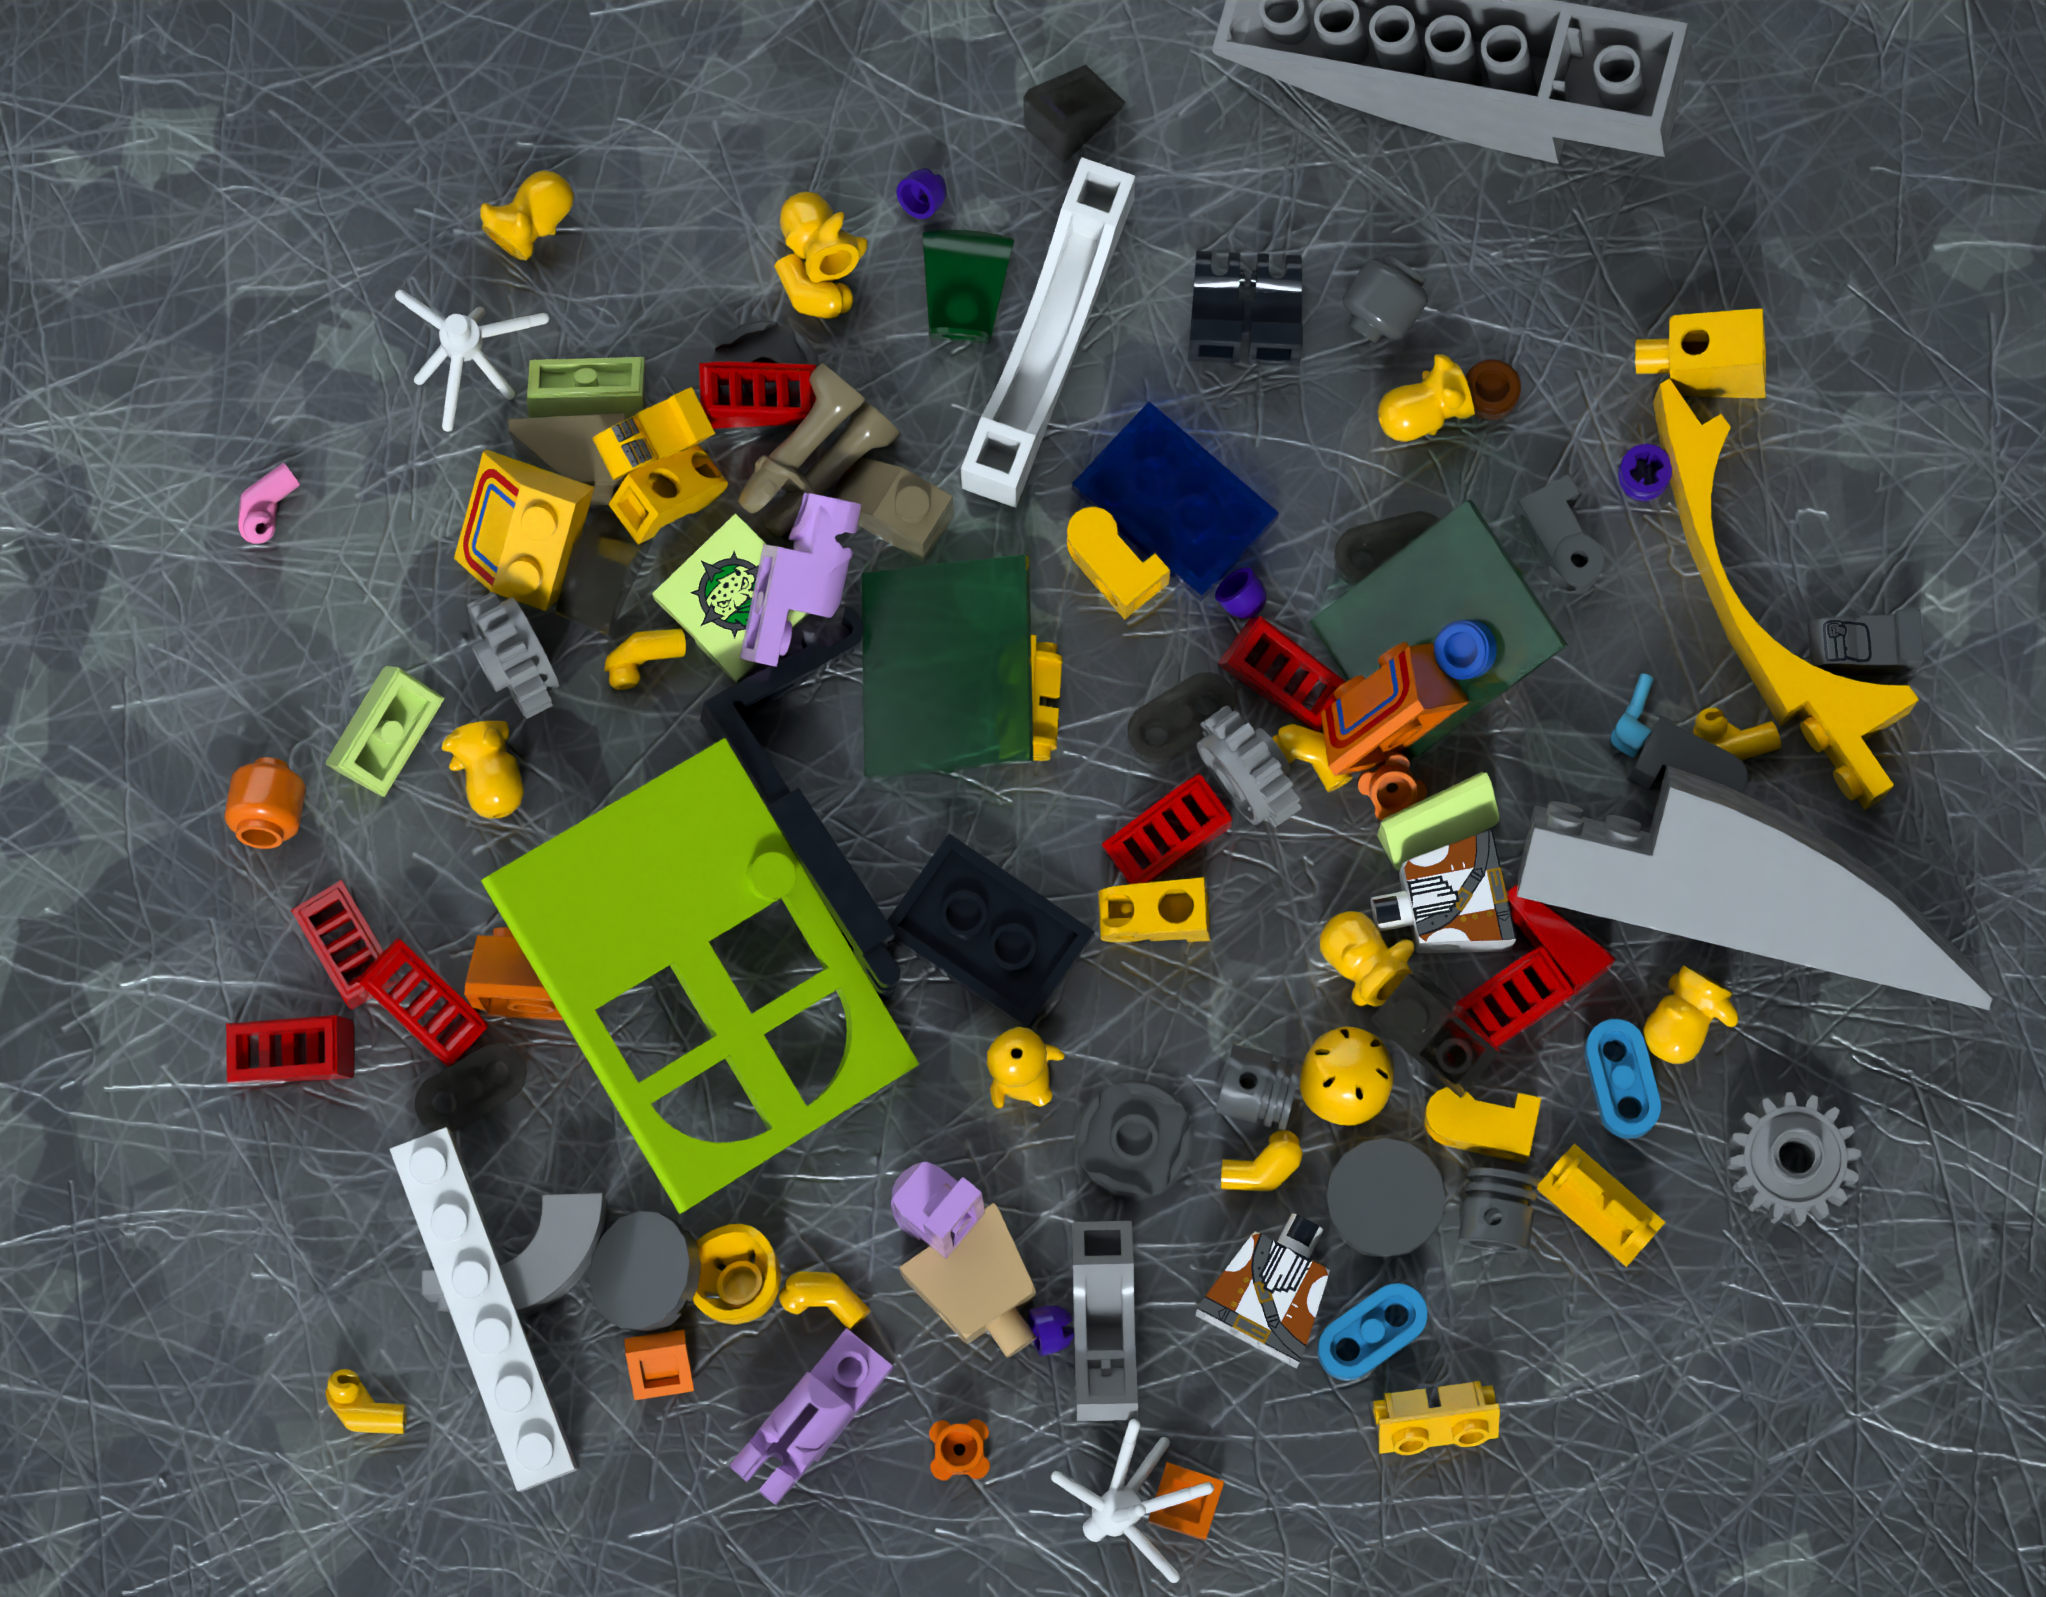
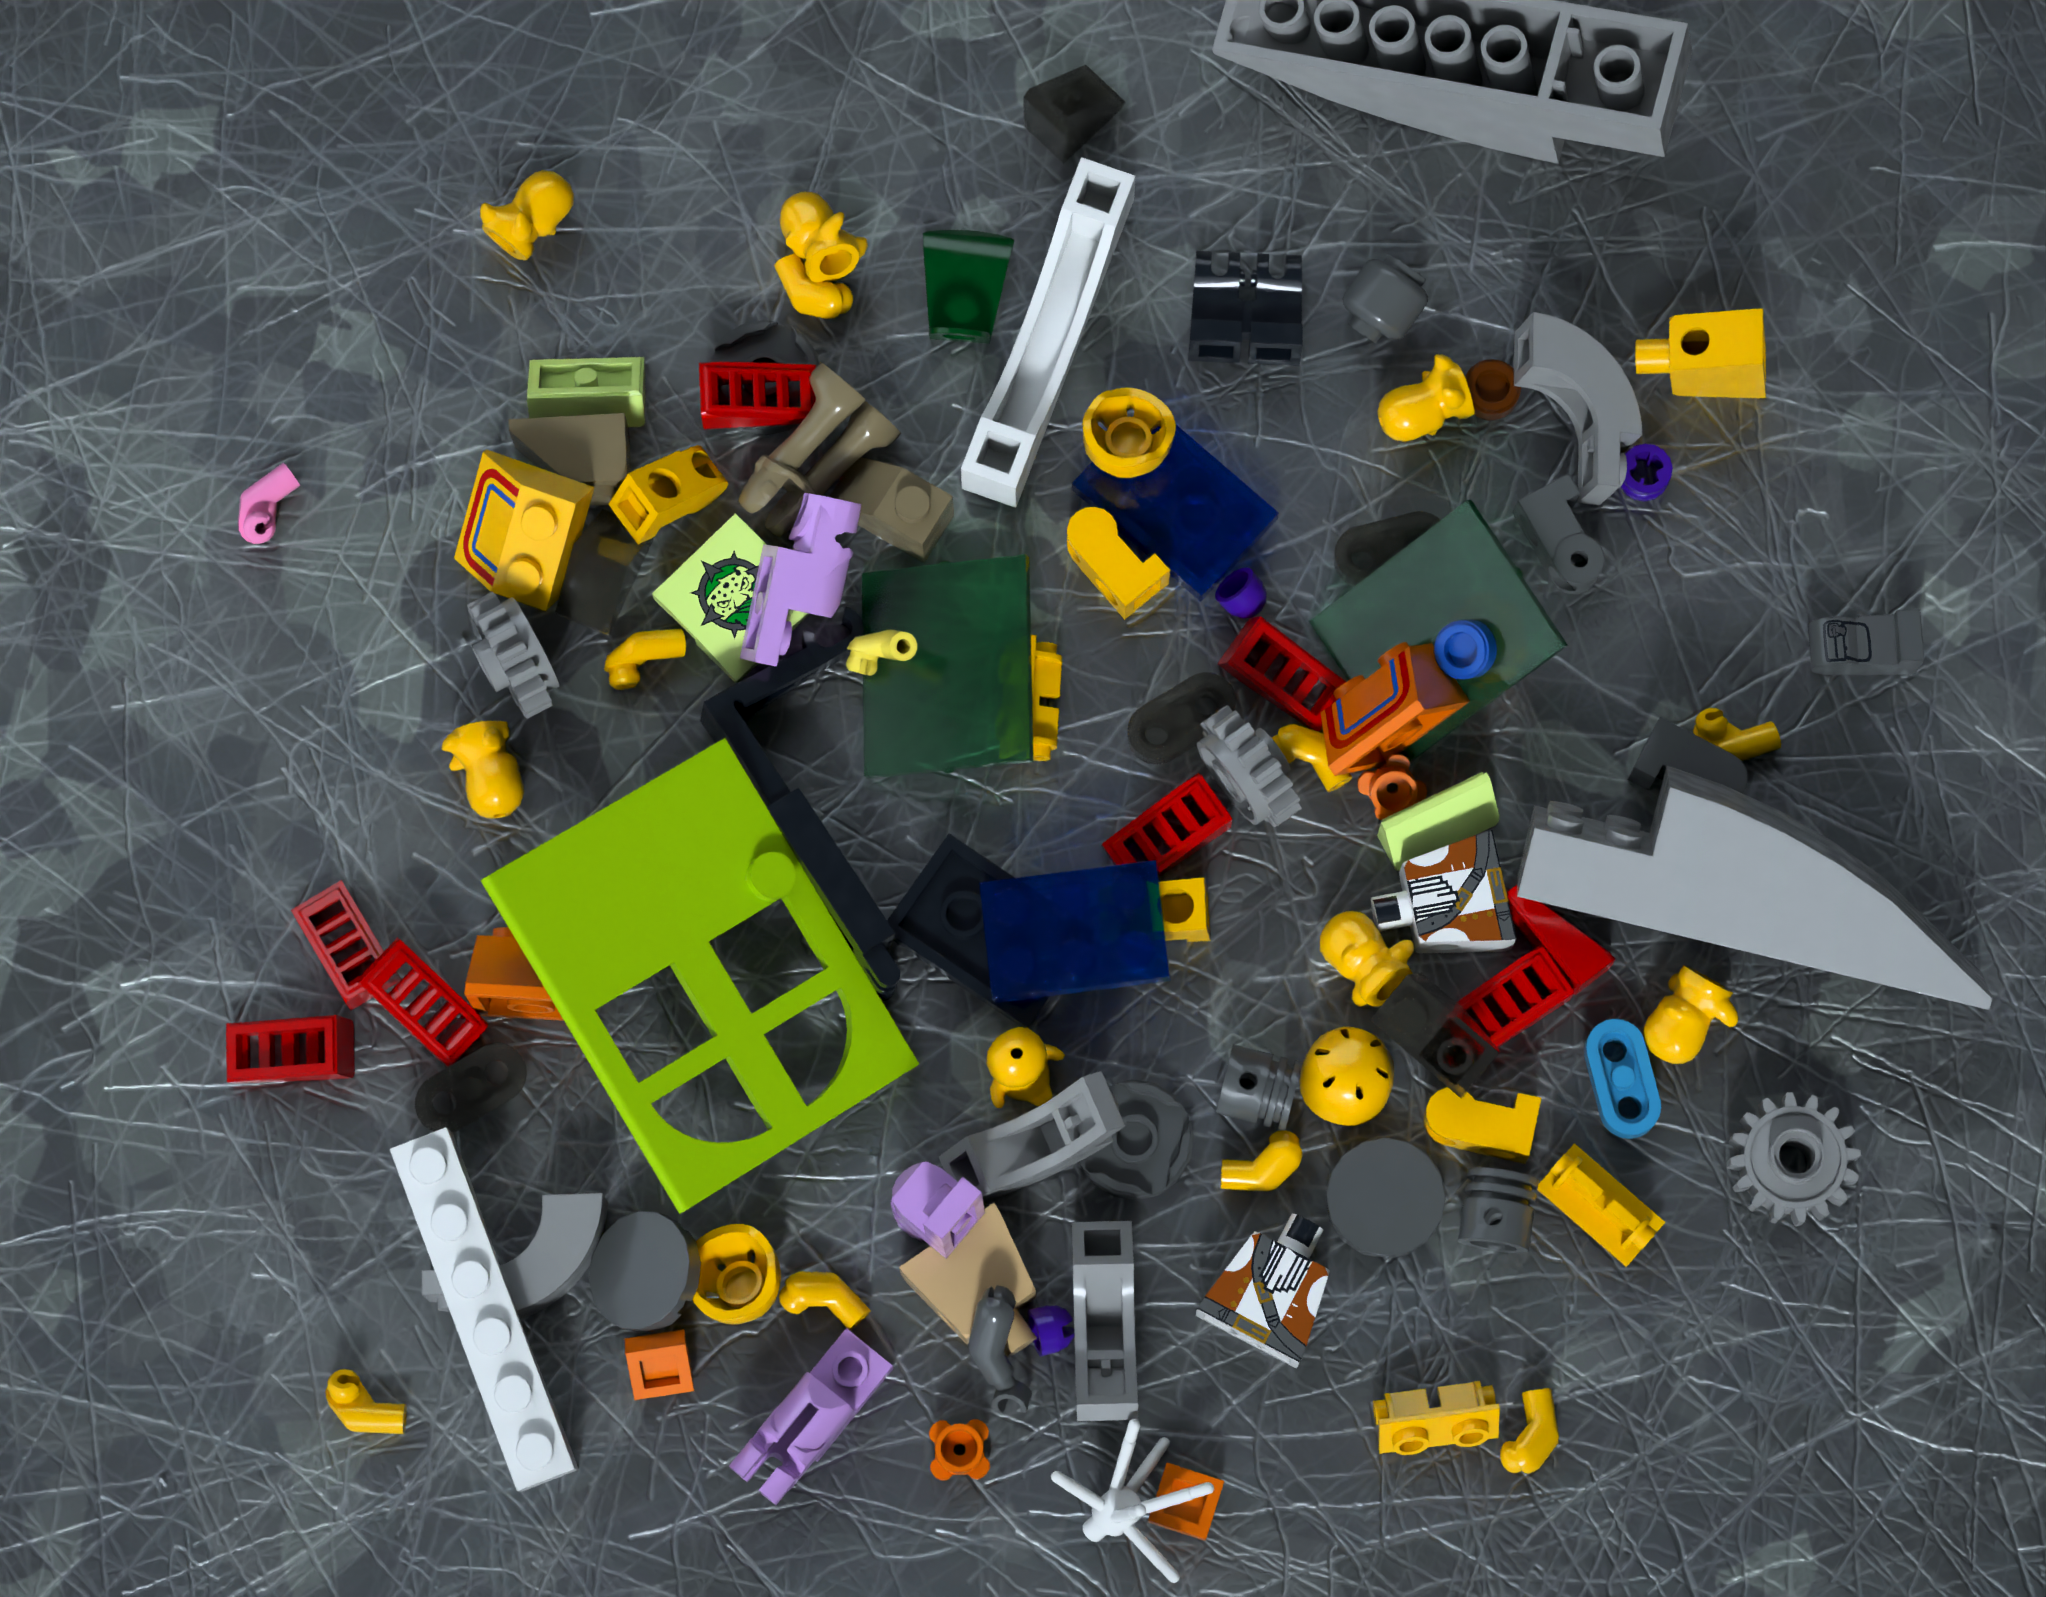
(265, 803): orange head -> none
(384, 730): yellowish green slope -> none
(462, 342): white plant -> none
(654, 434): yellow leg -> none
(884, 644): none -> light yellow arm
(913, 188): dark purple hinge -> none
(987, 1344): none -> dark grey arm
(1038, 1142): none -> light grey arch
(1075, 931): none -> clear blue plate
(1127, 445): none -> yellow helmet
(1371, 1332): dark azure plate -> none
(1537, 1438): none -> yellow arm
(1591, 390): none -> light grey arch
(1629, 732): medium azure hand -> none
(1834, 709): yellow slope -> none

